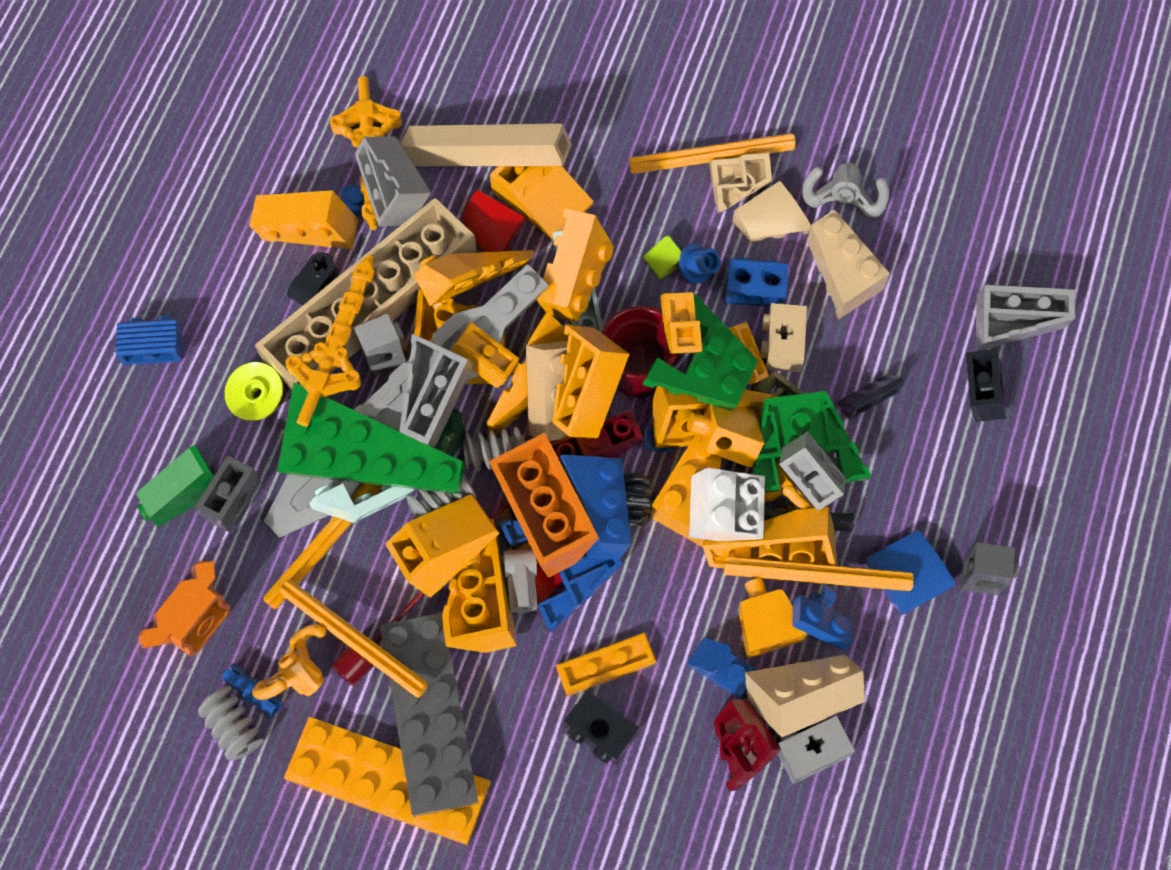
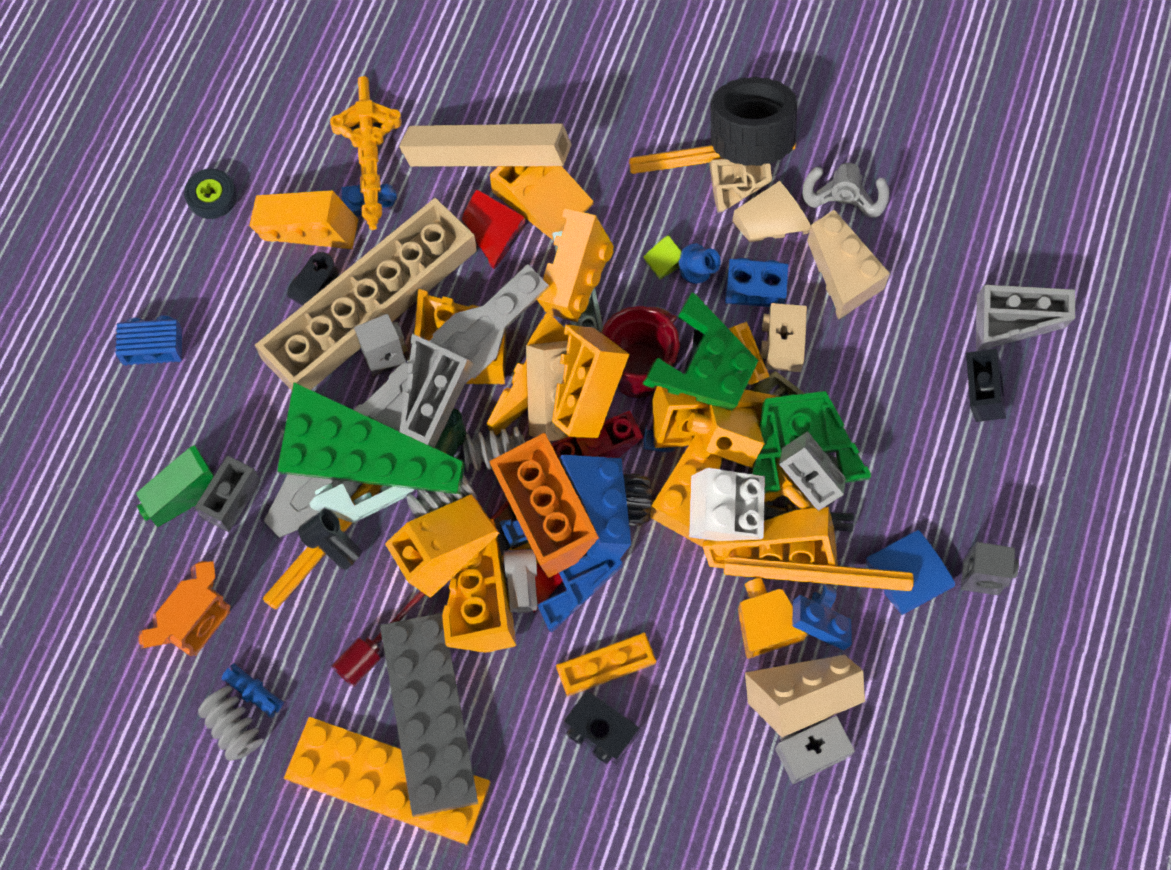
(201, 184): none -> black bush
(243, 385): neon yellow dish -> none
(295, 668): light orange piece -> none
(324, 532): none -> black piece
(332, 352): light orange bar -> none
(354, 638): light orange axle -> none
(390, 180): light grey wedge -> none
(460, 272): light orange wedge -> none
(489, 357): light orange slope -> none
(680, 323): light orange slope -> none
(720, 666): blue slope -> none
(743, 742): dark red slope -> none
(753, 121): none -> black tyre
(870, 395): black slope -> none

